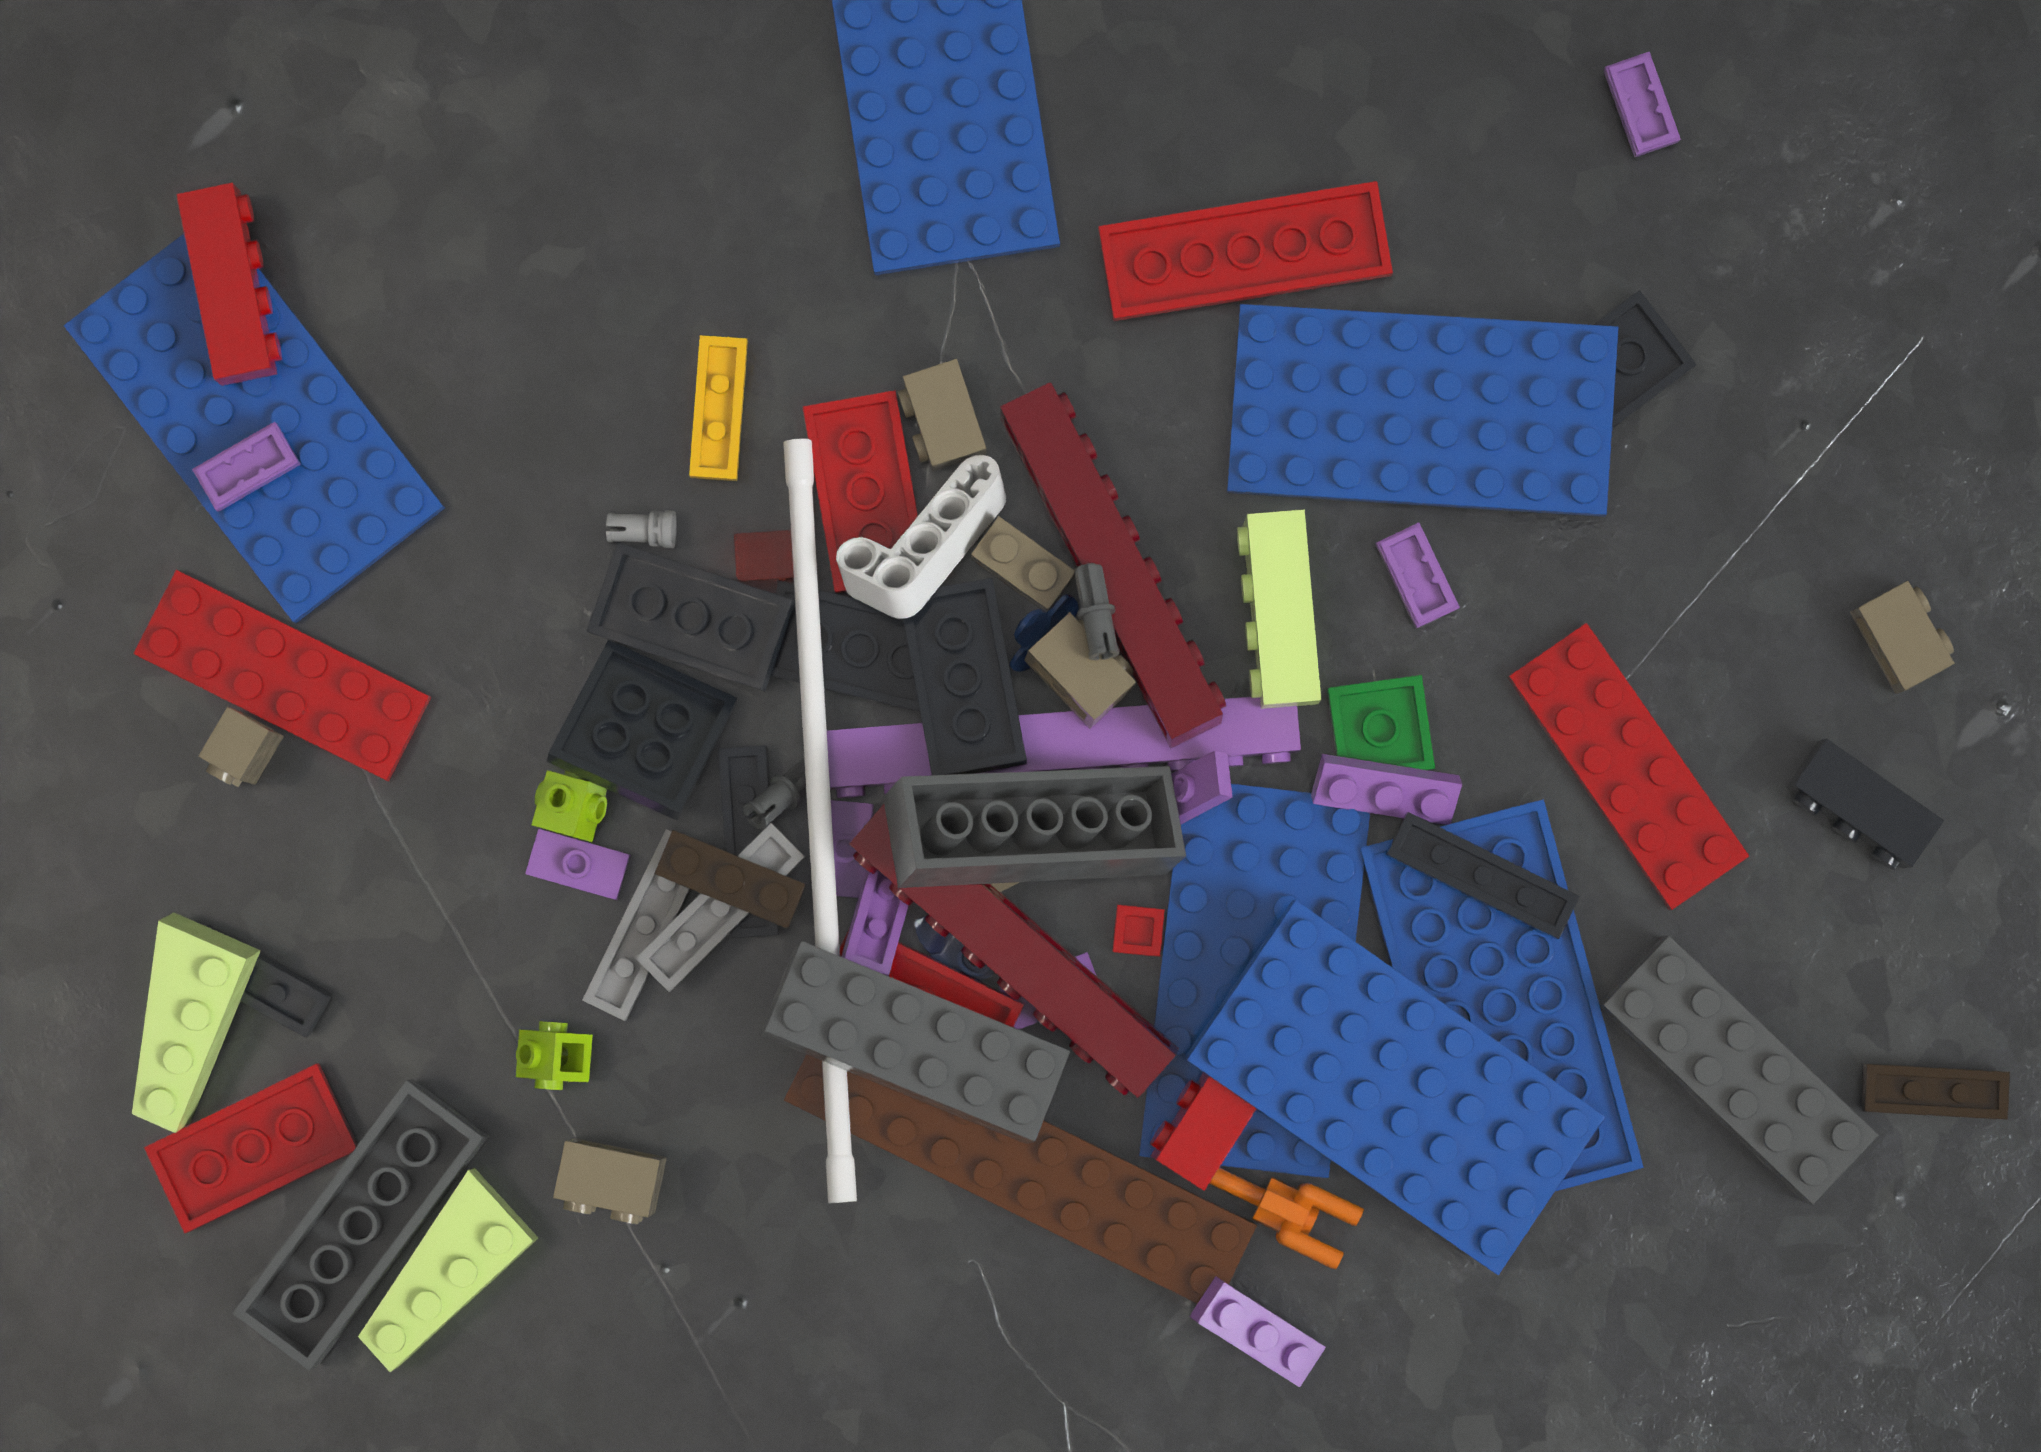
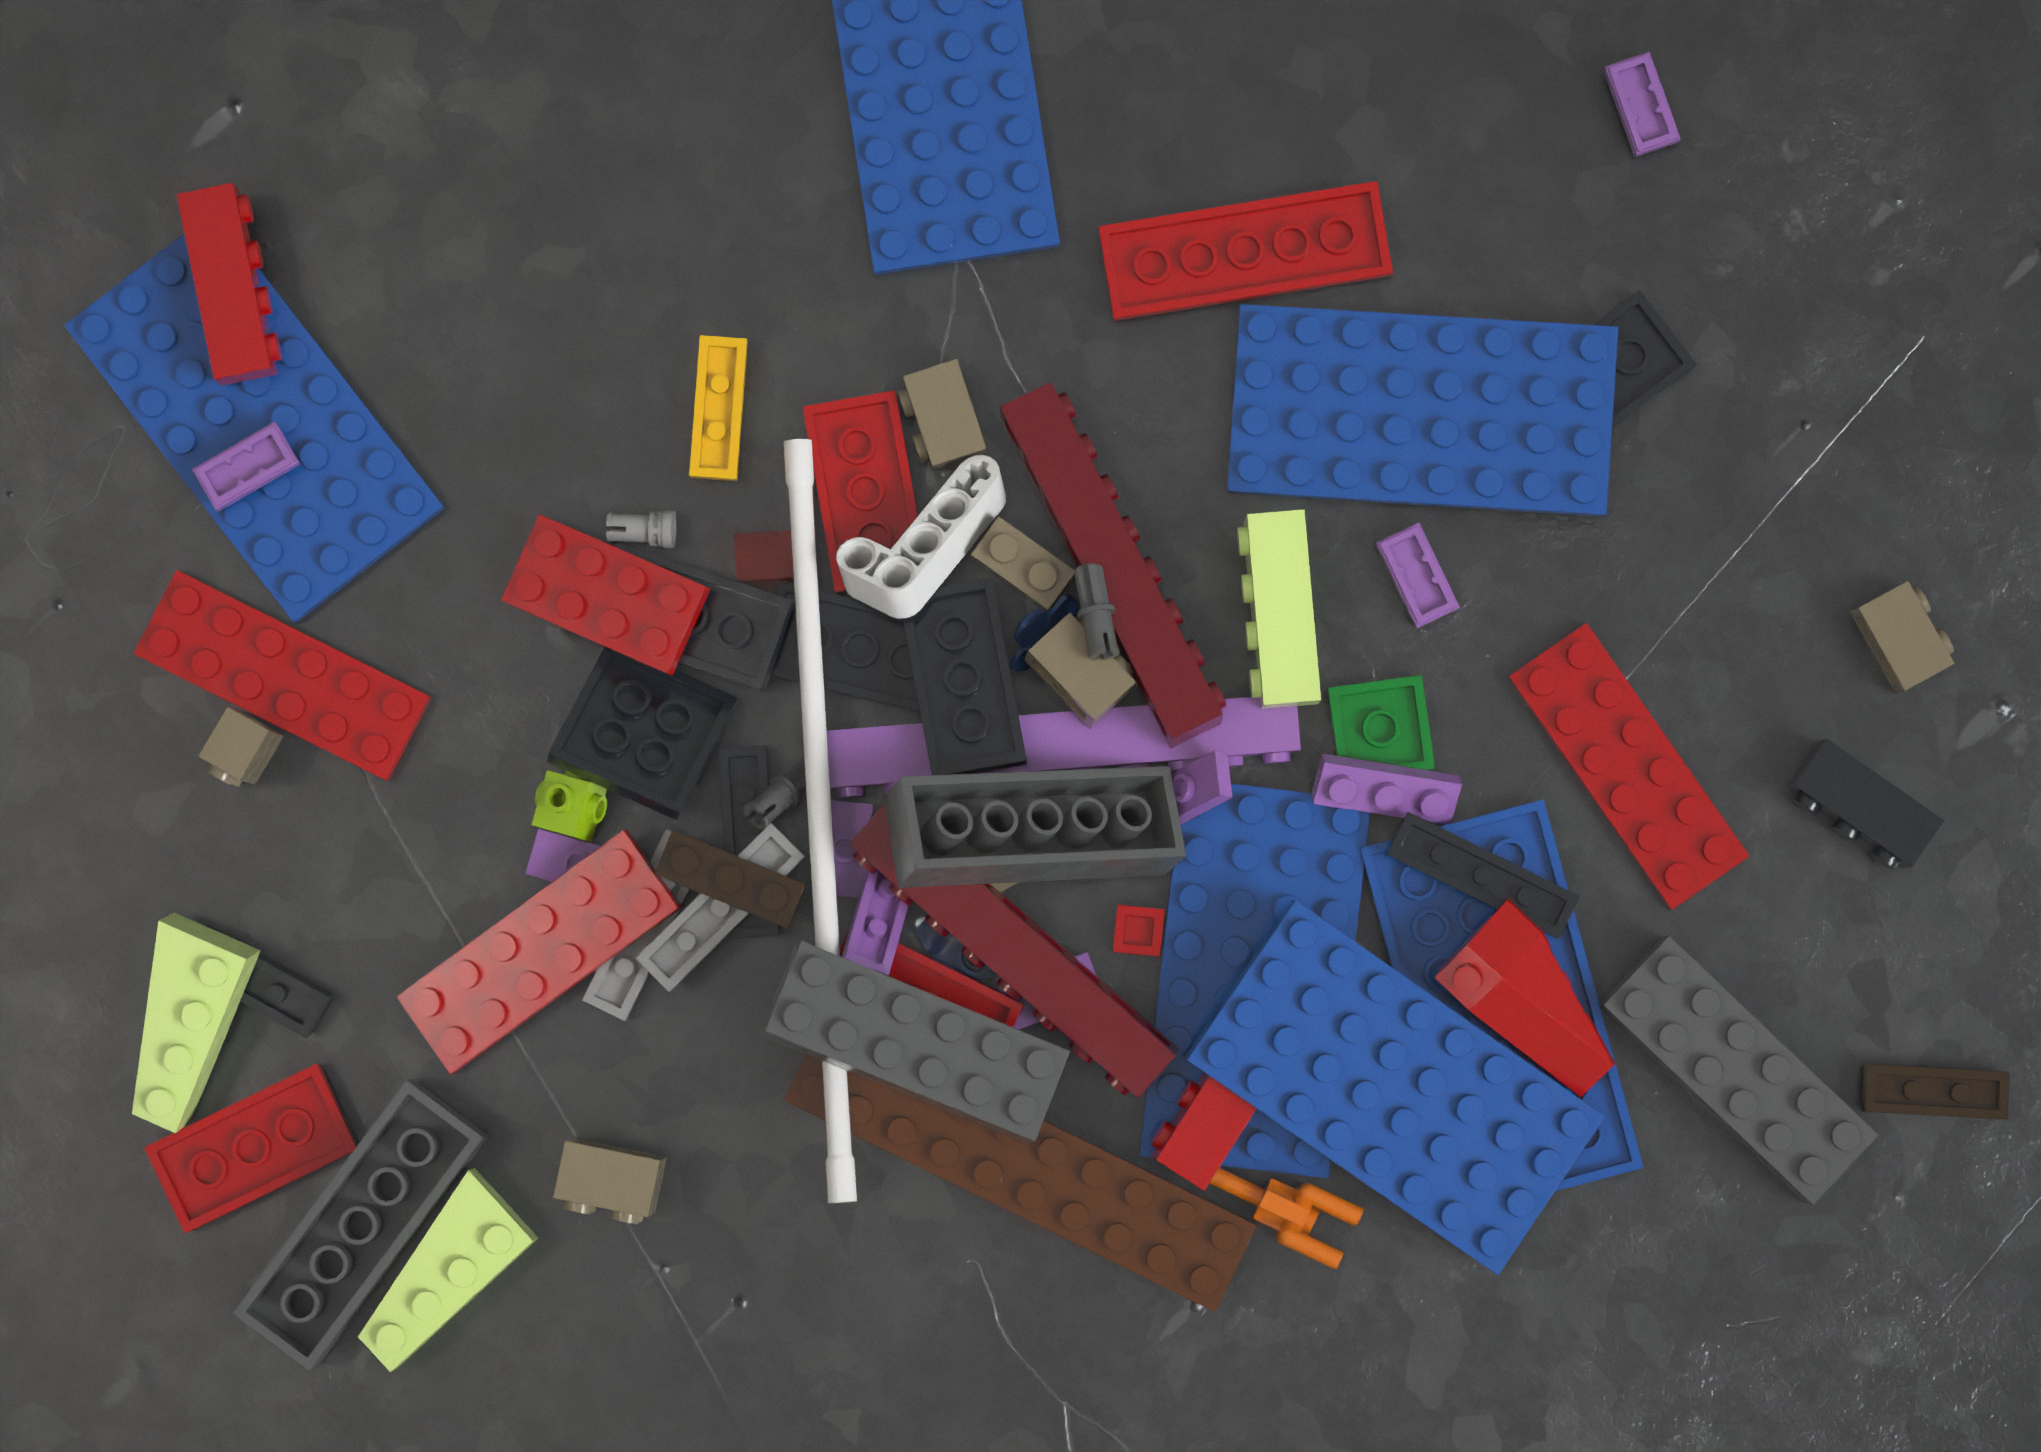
(538, 951): none -> plate
(553, 1055): lime brick -> none
(605, 594): none -> red plate
(1257, 1331): plate -> none
(1521, 992): none -> red wedge

